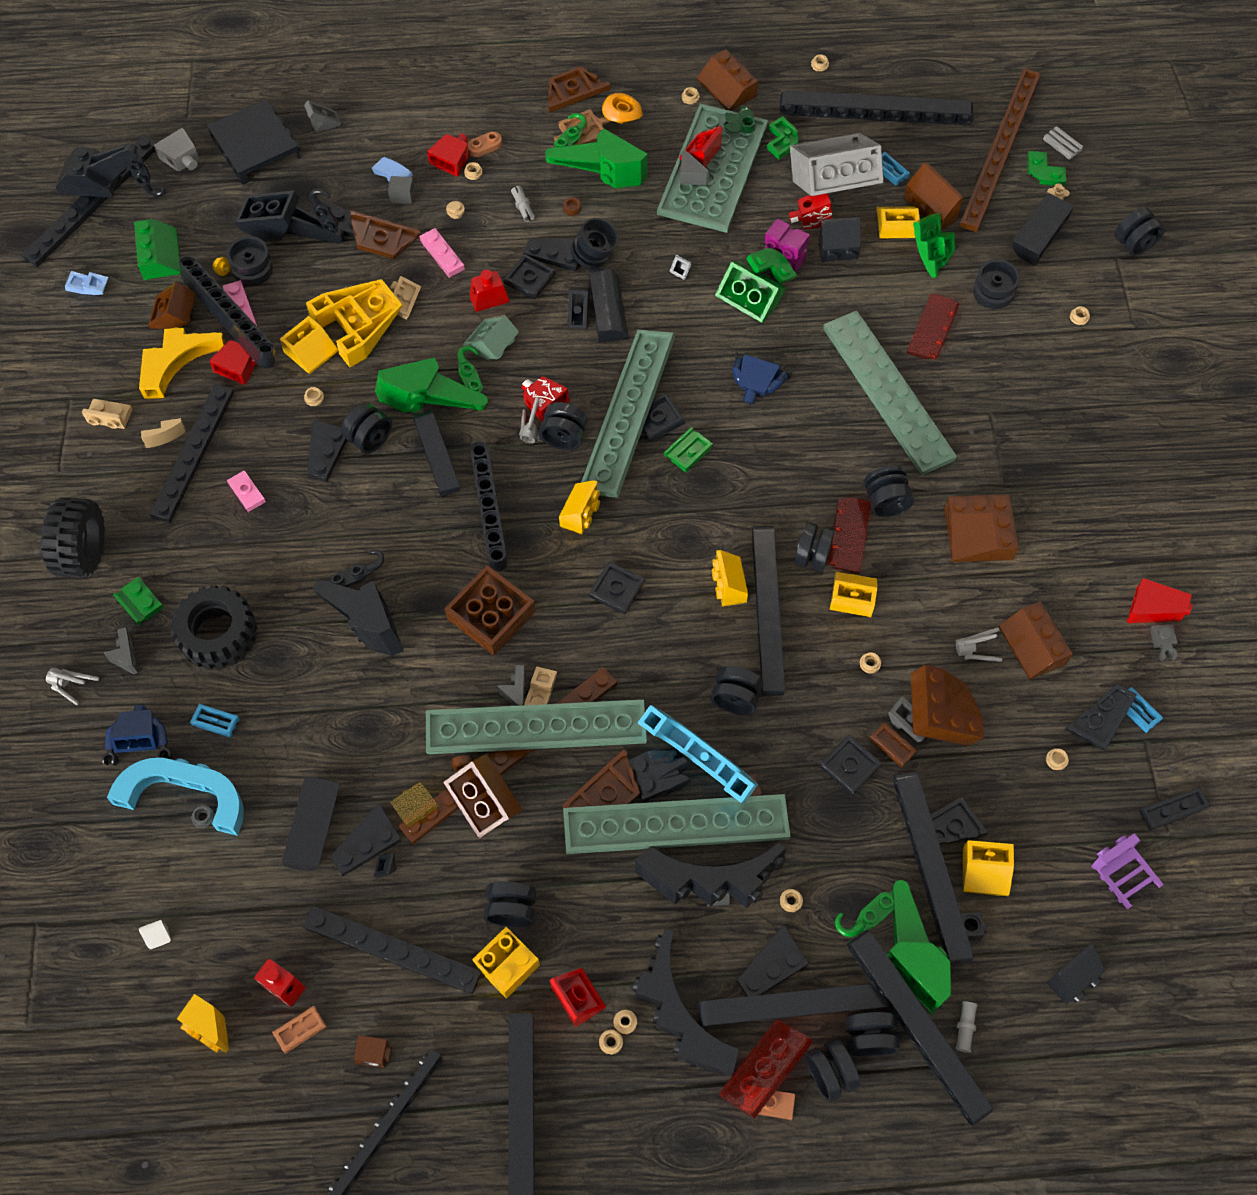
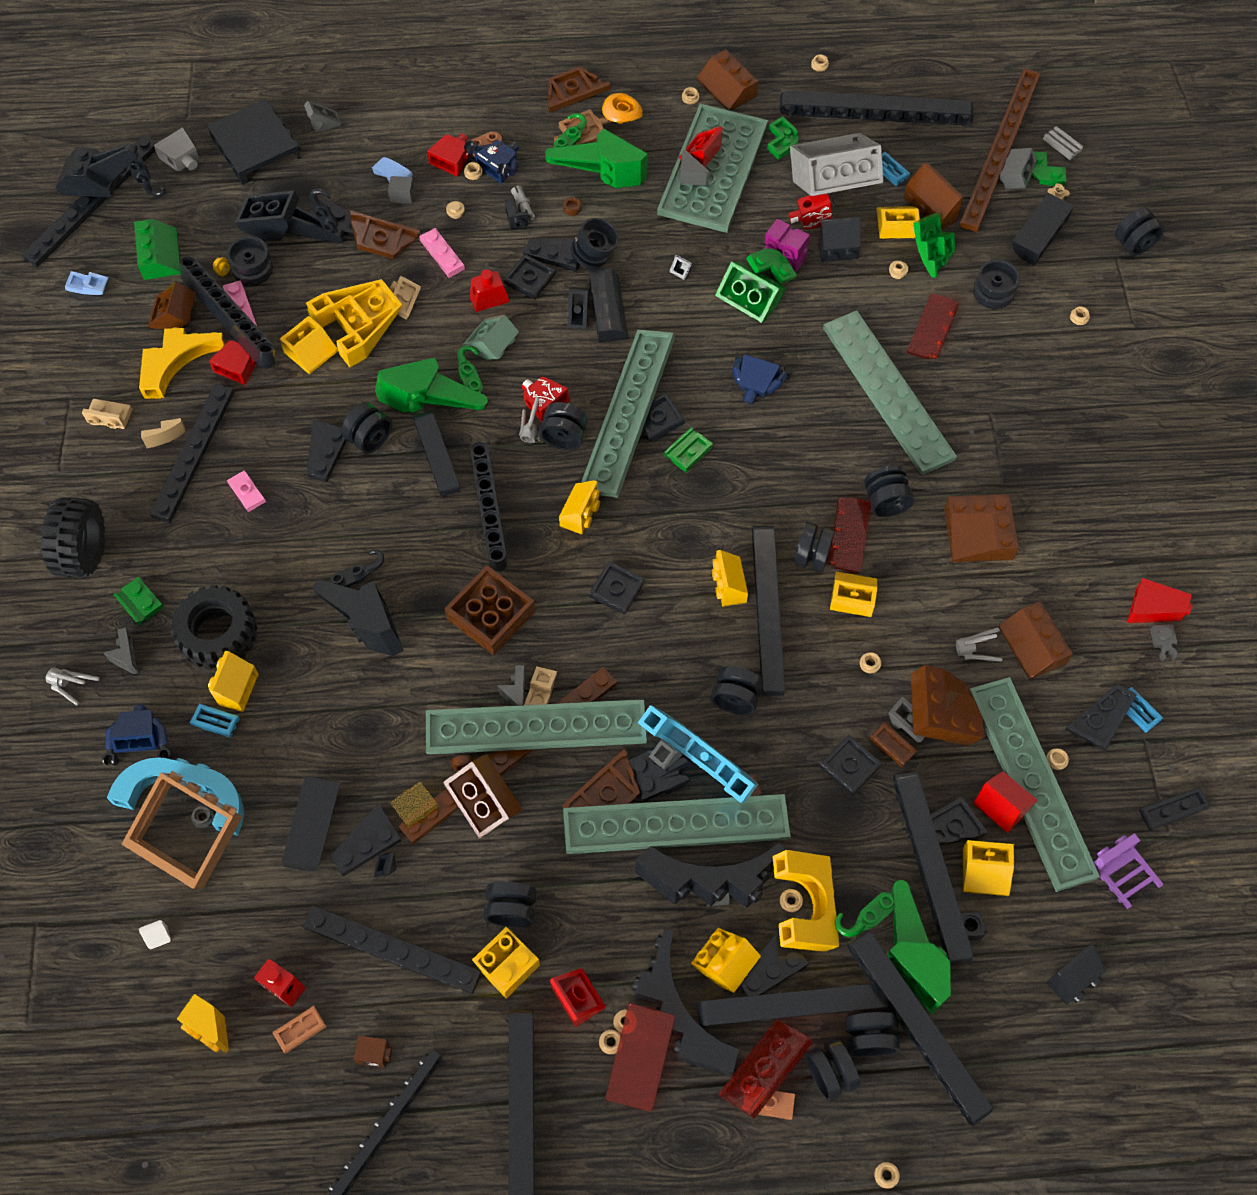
(146, 814): none -> medium nougat window
(233, 682): none -> yellow slope
(313, 396): tan plate -> none
(495, 158): none -> dark blue torso
(515, 218): none -> black bracket
(640, 1057): none -> clear red tile
(665, 754): none -> dark grey slope
(726, 959): none -> yellow slope
(740, 122): dark green plate -> none
(815, 875): none -> yellow arch
(892, 1169): none -> tan plate
(898, 269): none -> tan plate
(966, 1026): light grey pin -> none
(1004, 801): none -> red slope
(1018, 168): none -> dark grey brick
(1025, 762): none -> sand green plate

